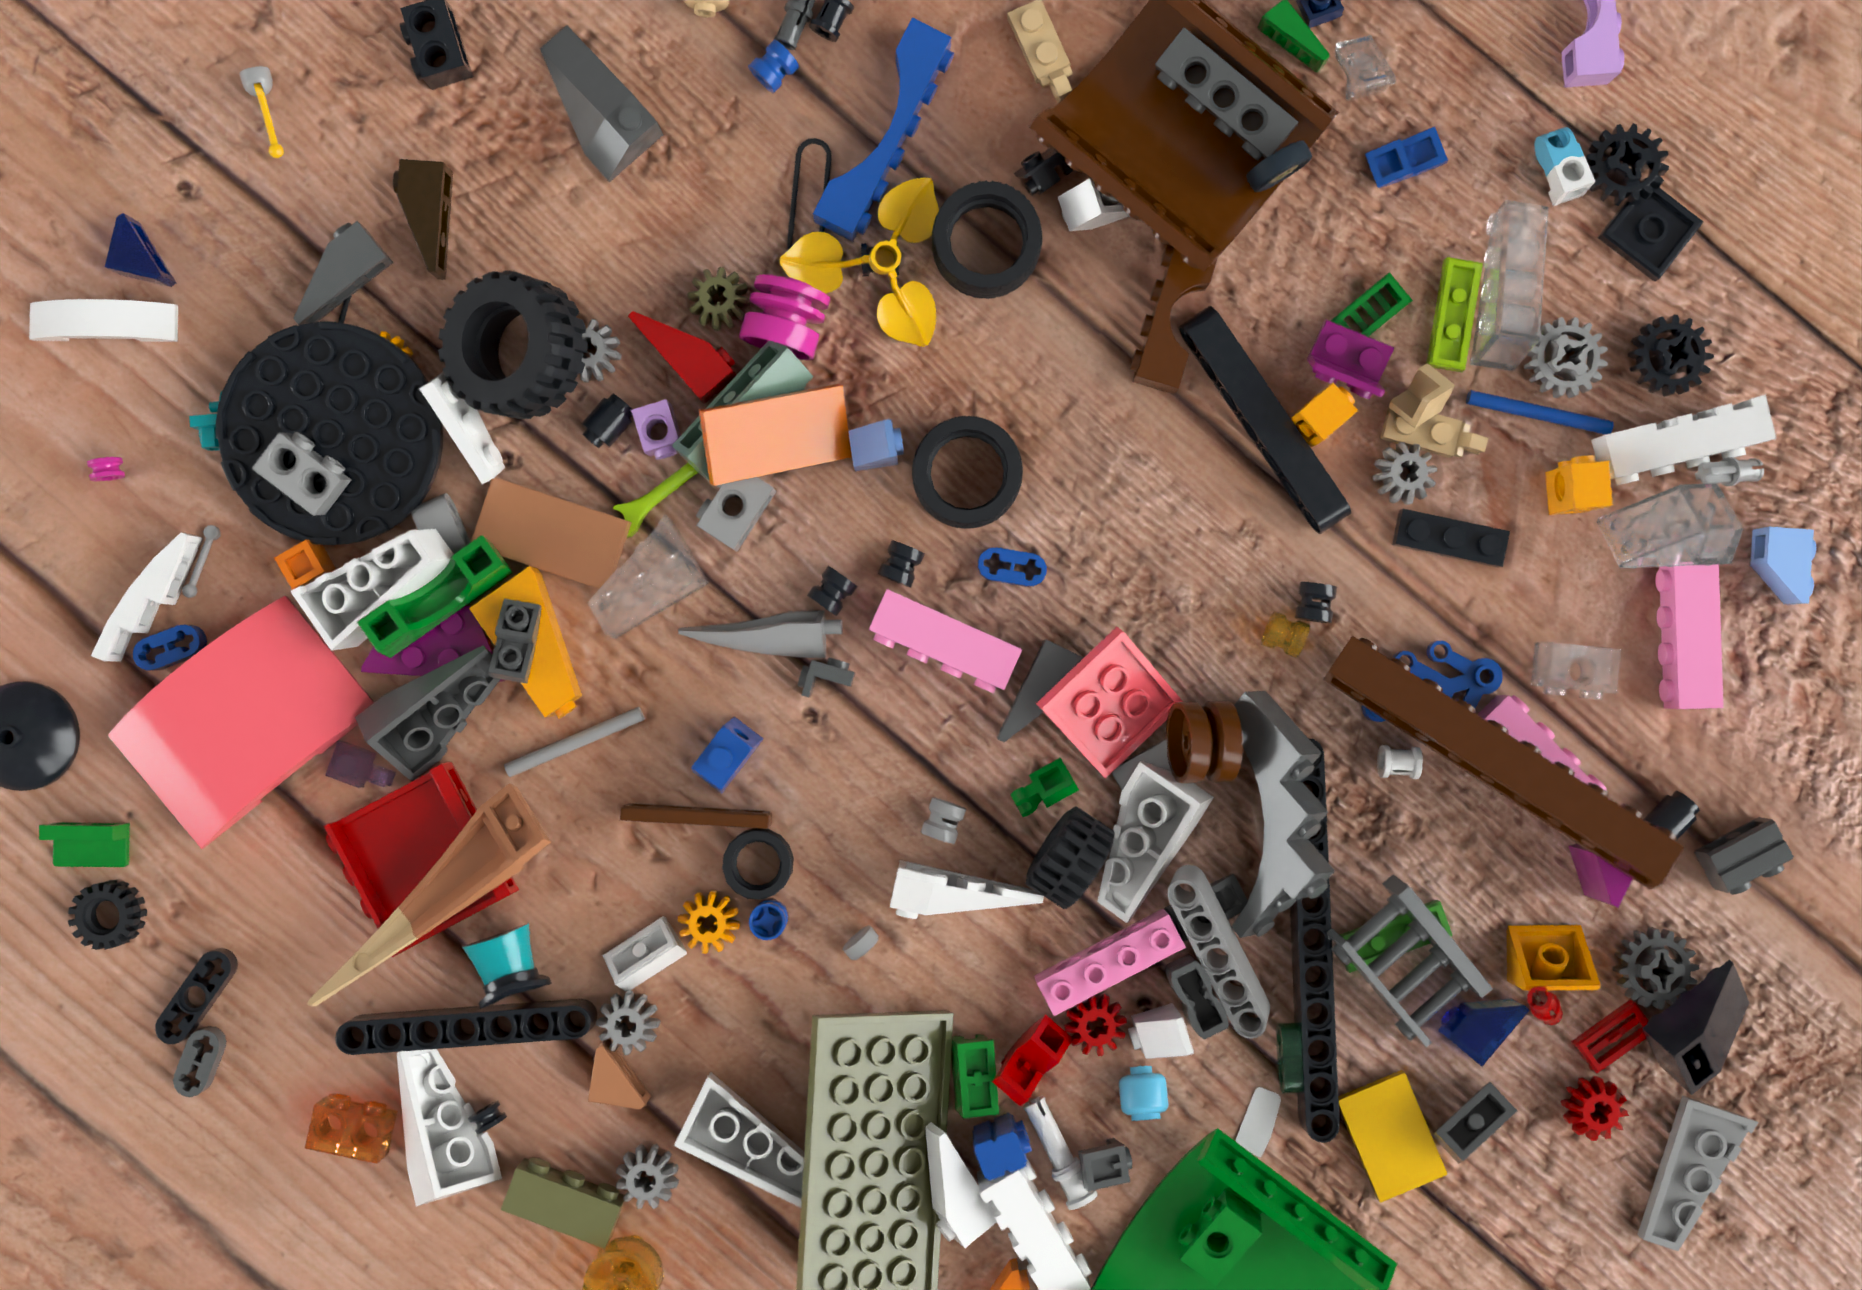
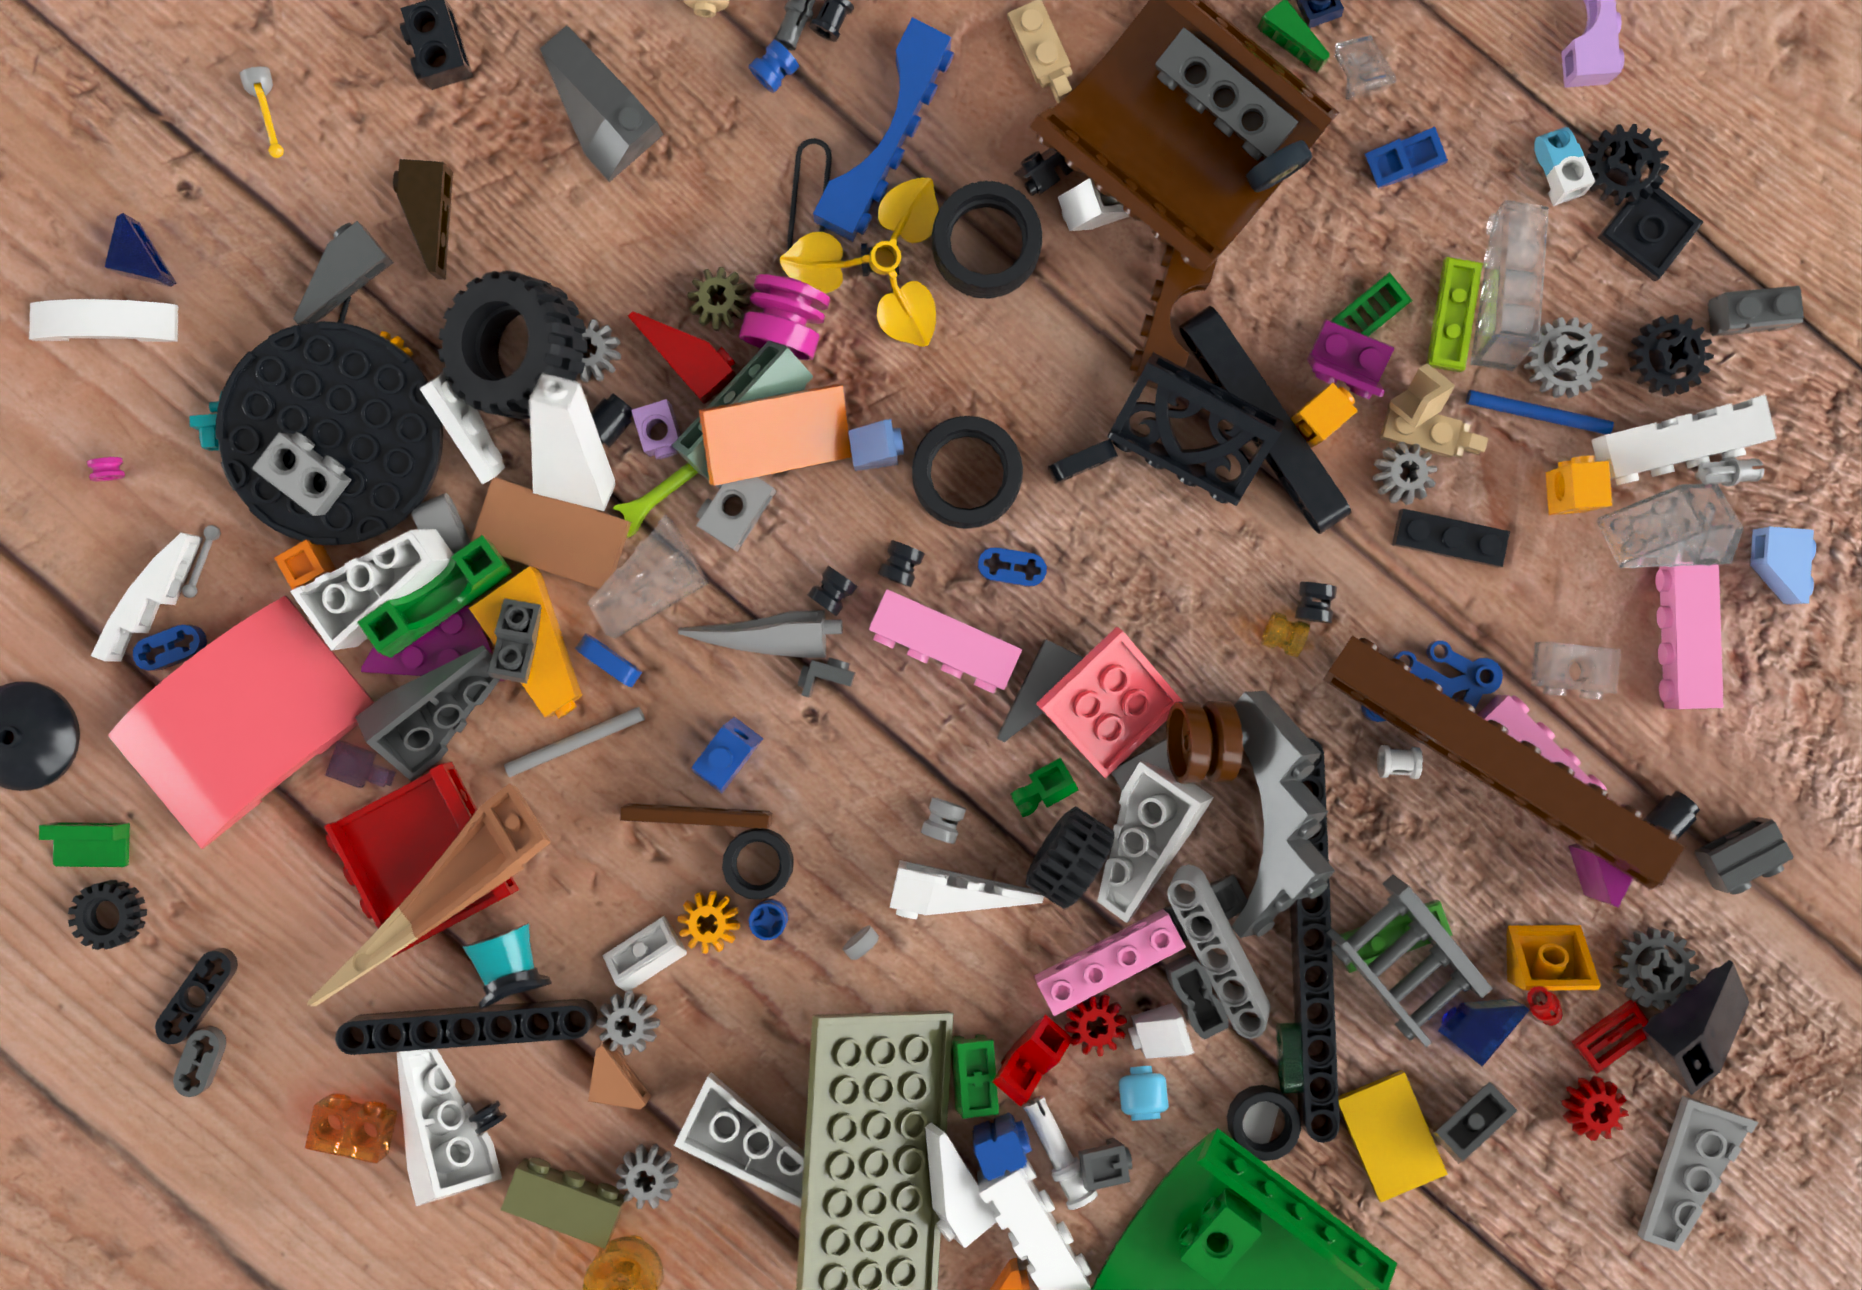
(567, 447): none -> white slope
(608, 660): none -> blue beam
(1082, 461): none -> black beam
(1185, 463): none -> black fence
(1284, 1142): none -> black tyre
(1755, 311): none -> dark grey brick

